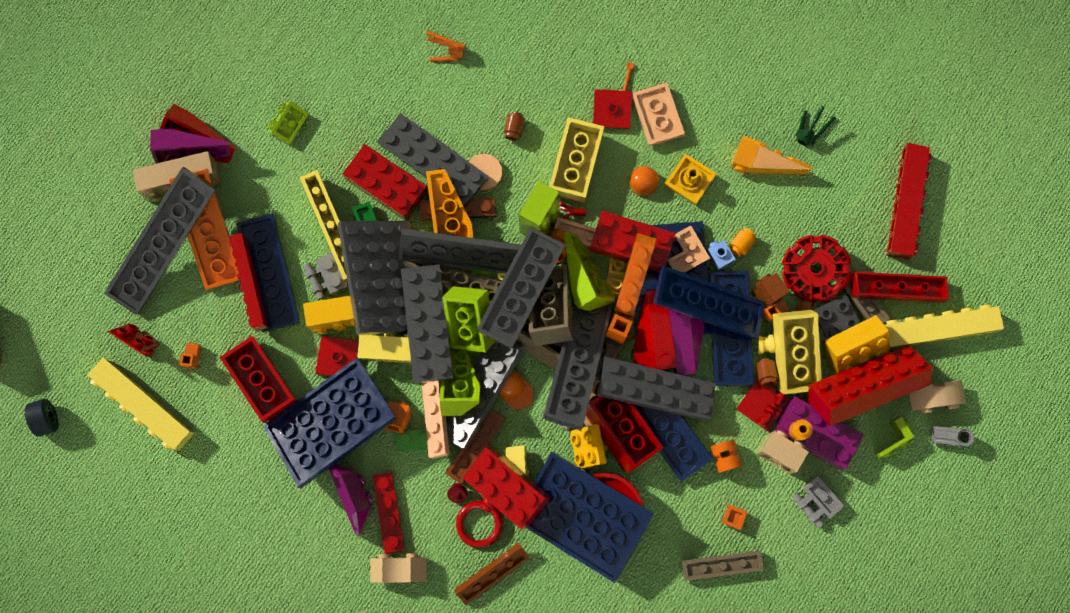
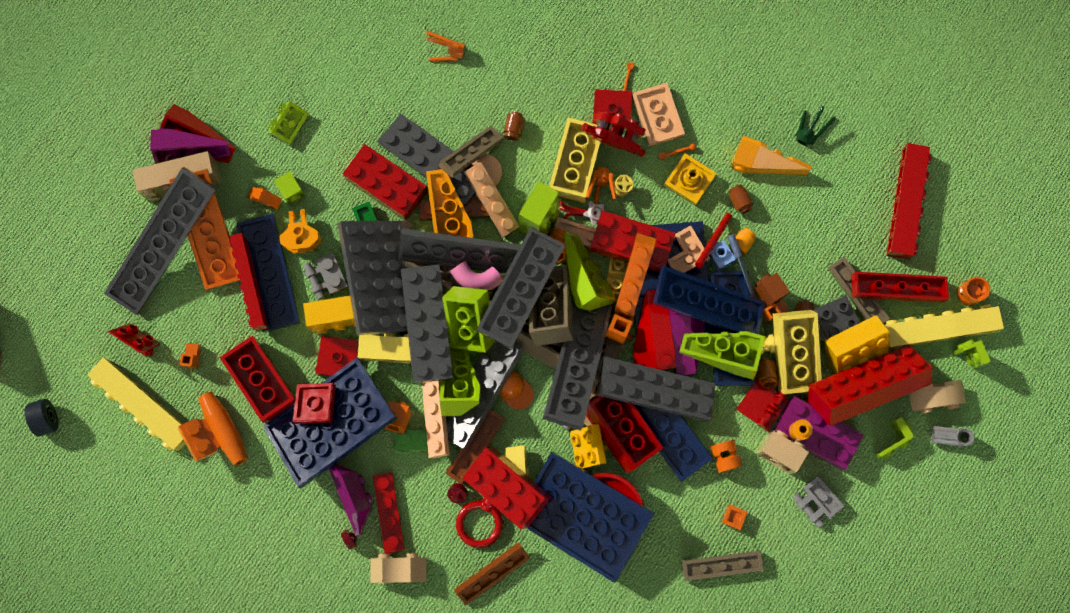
(215, 431): none -> orange plate
(265, 197): none -> orange piece
(289, 188): none -> lime brick
(299, 233): none -> light orange hinge
(314, 403): none -> red plate
(325, 214): light yellow brick -> none
(349, 539): none -> dark red tile
(469, 279): none -> bright pink cylinder
(471, 151): none -> dark tan plate
(491, 199): none -> light nougat plate
(590, 212): none -> white plate
(601, 176): none -> orange plant
(618, 126): none -> red piece
(625, 182): none -> light yellow wheel
(644, 181): orange hair -> none
(662, 156): none -> orange hinge
(713, 240): none -> red bar
(731, 352): none -> lime wedge
(737, 254): none -> sand blue piece
(740, 199): none -> dark orange brick
(819, 279): red plate -> none
(973, 291): none -> orange wheel
(975, 353): none -> lime bracket

